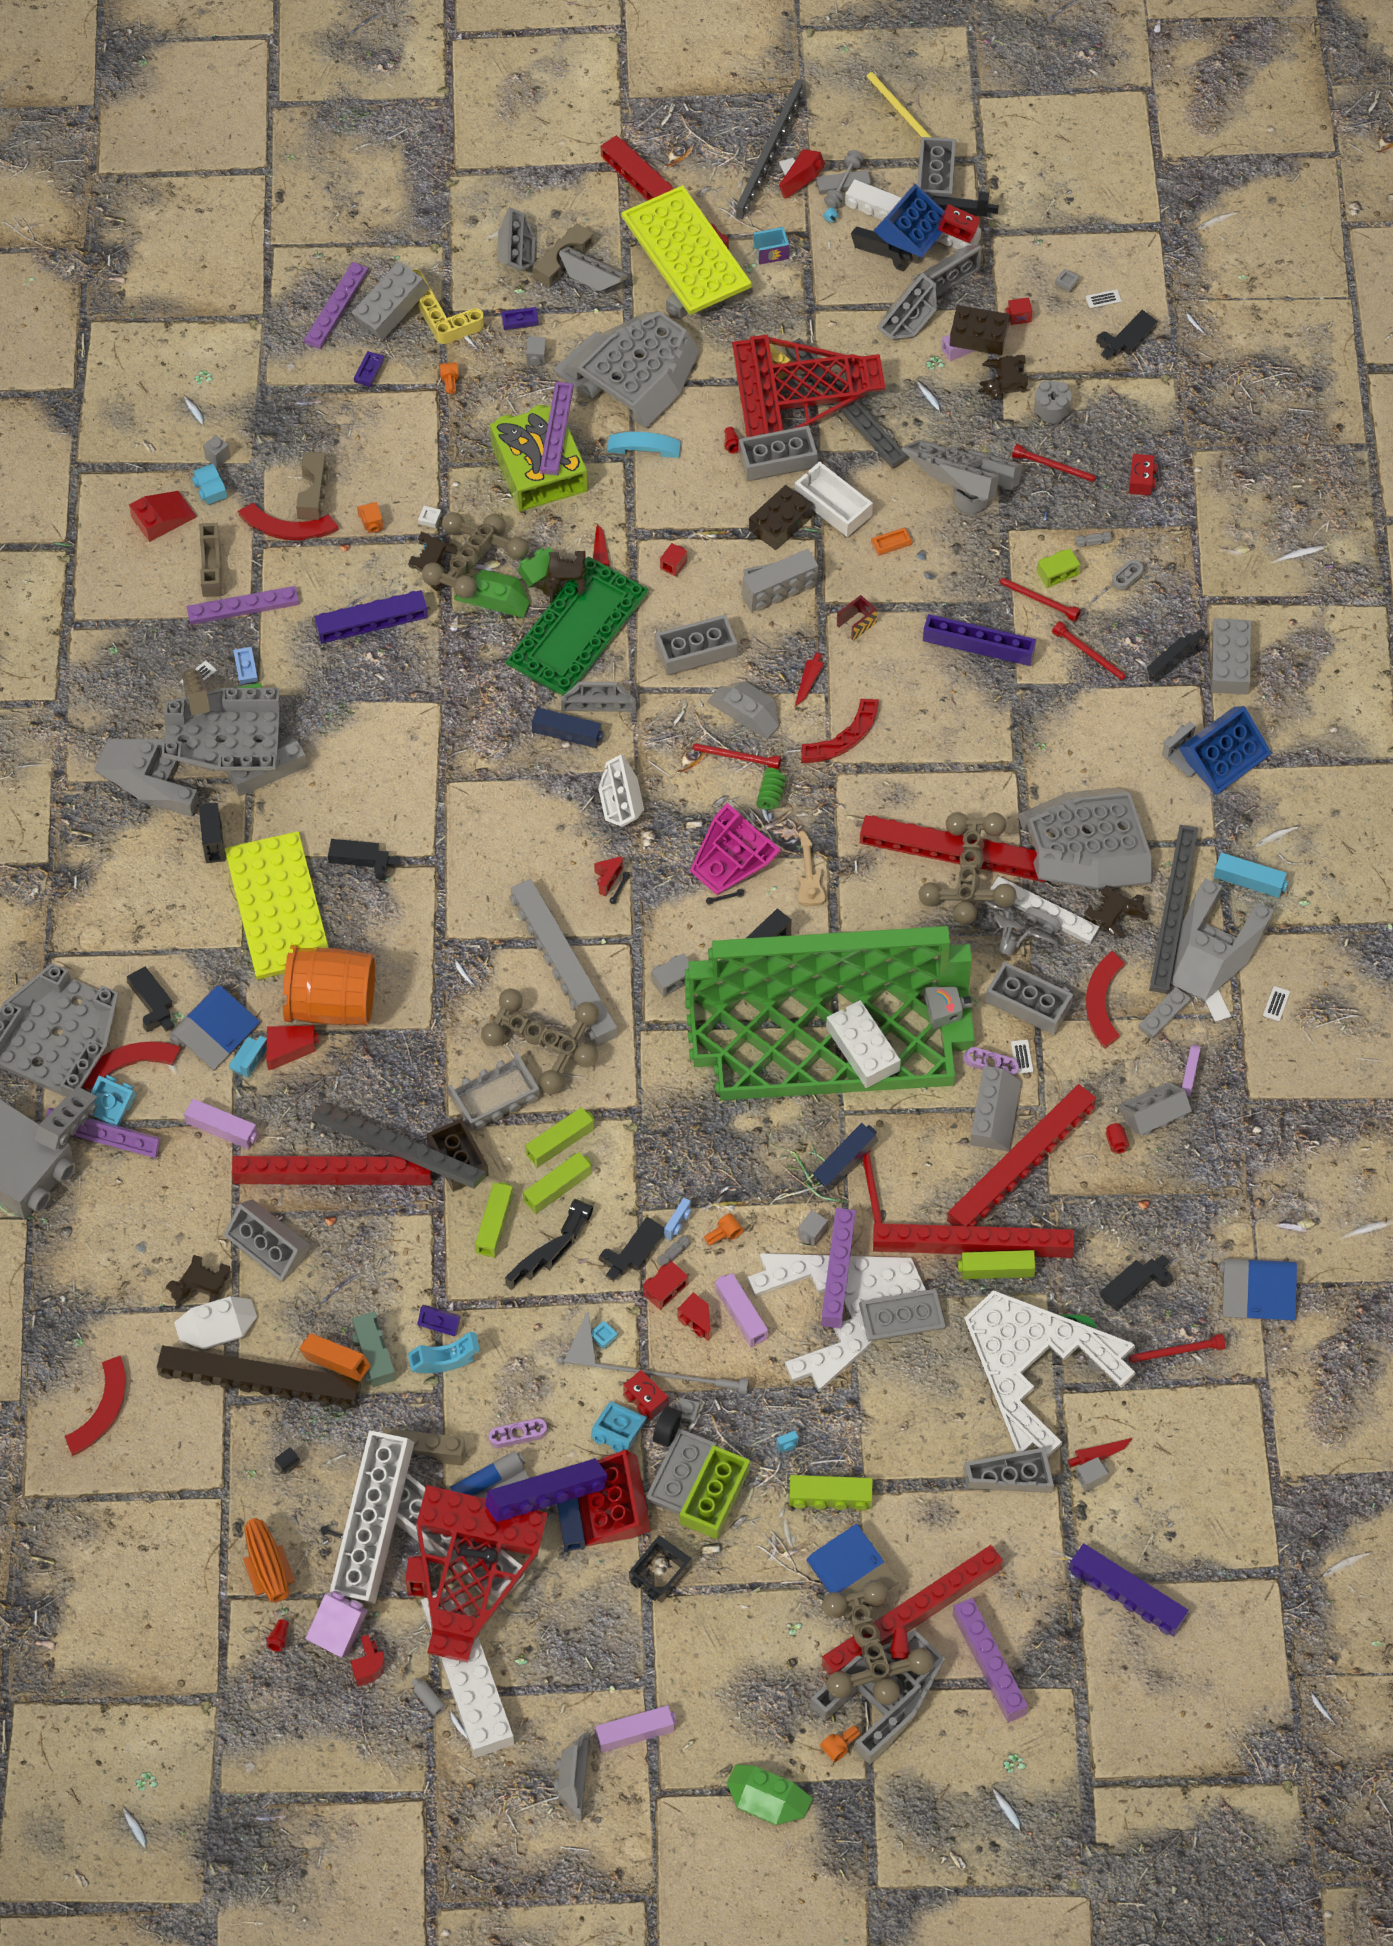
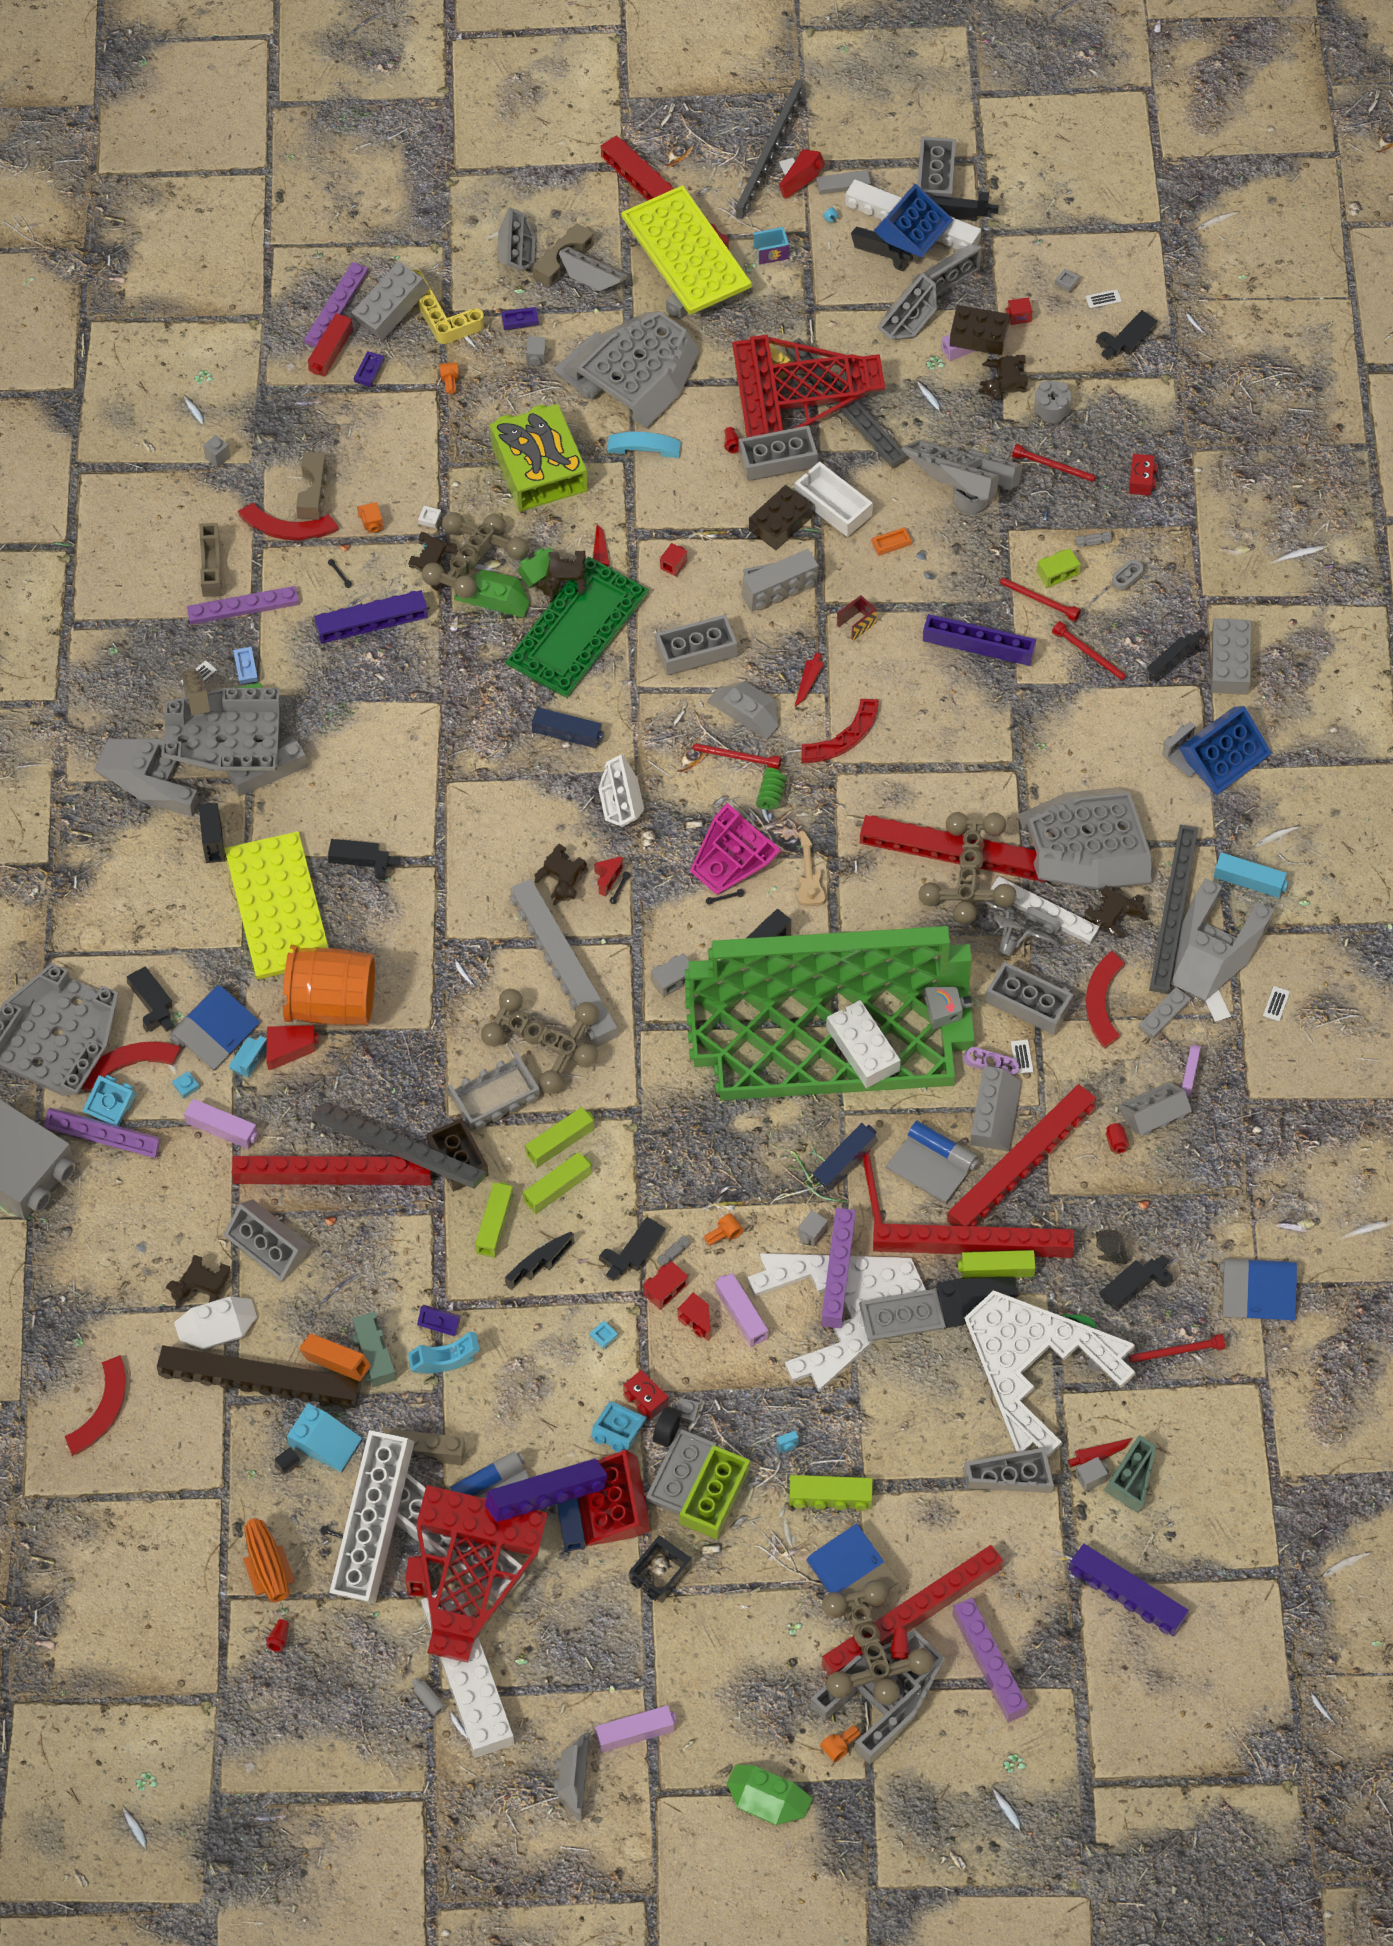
(66, 1118): light grey brick -> none
(160, 513): red slope -> none
(185, 1084): none -> medium azure plate
(209, 484): medium azure brick -> none
(323, 1438): none -> medium azure slope
(330, 345): none -> red brick
(336, 1623): lavender brick -> none
(348, 583): none -> black hinge
(369, 1667): red brick -> none
(489, 1555): black bar -> none
(534, 1435): lavender beam -> none
(556, 428): medium lavender tile -> none
(563, 871): none -> dark brown animal
(578, 1214): black piece -> none
(583, 1354): light grey piece -> none
(598, 698): light grey wedge -> none
(675, 1225): light blue plate -> none
(852, 160): light grey axle -> none
(897, 105): light yellow tile -> none
(932, 1162): none -> light grey door
(958, 223): red brick -> none
(961, 1296): none -> black wedge
(1113, 1246): none -> clear smoke hair
(1132, 1475): none -> sand green wedge

